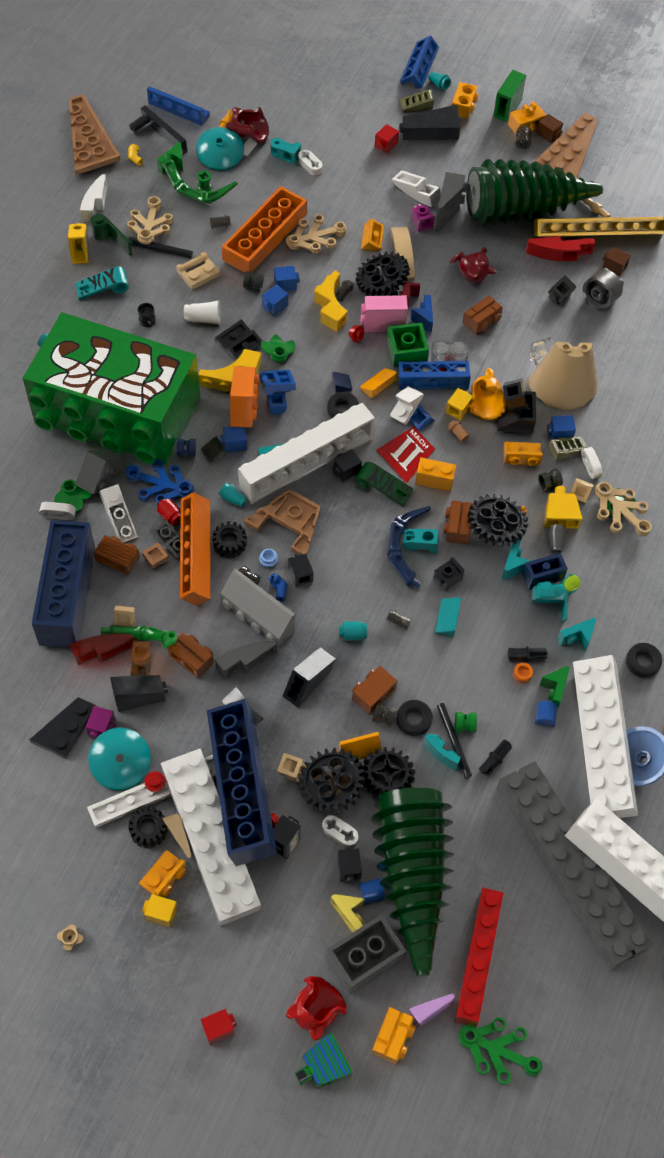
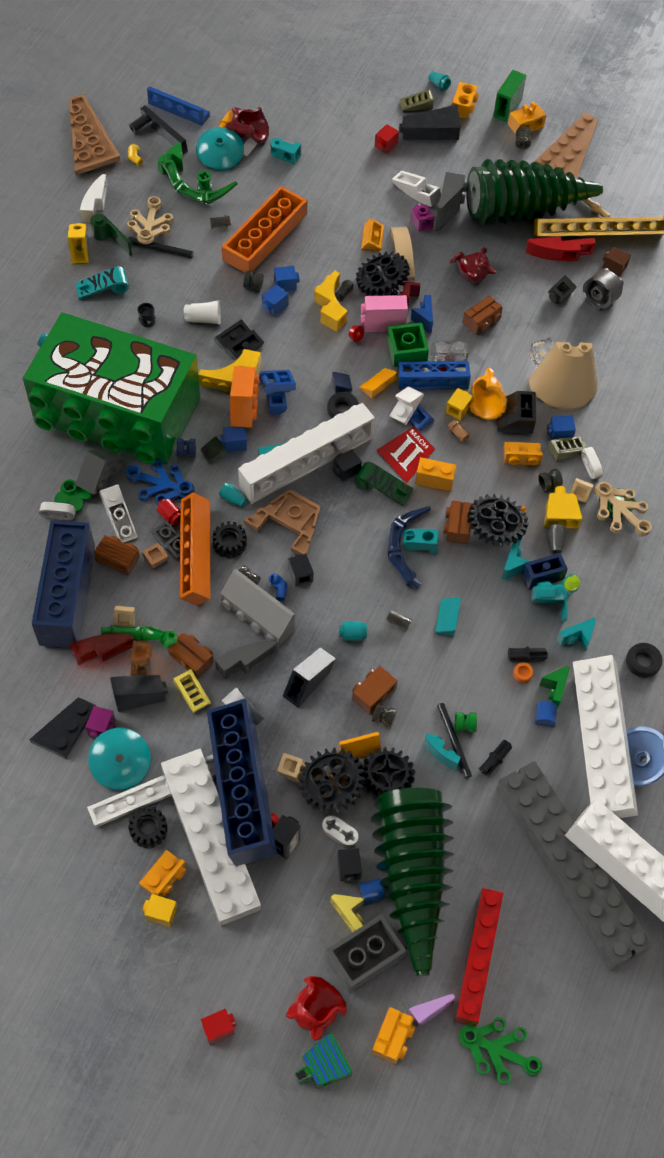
(63, 936): tan plate -> none
(154, 781): red plate -> none
(176, 828): tan slope -> none
(194, 682): none -> light yellow slope
(199, 275): tan plate -> none
(268, 558): light blue plate -> none
(277, 348): green plate -> none
(296, 241): tan plant -> none
(311, 161): white beam -> none
(414, 729): black tyre -> none
(420, 62): blue fence -> none
(448, 574): black brick -> none
(515, 395): black slope -> none
(549, 128): reddish brown brick -> none

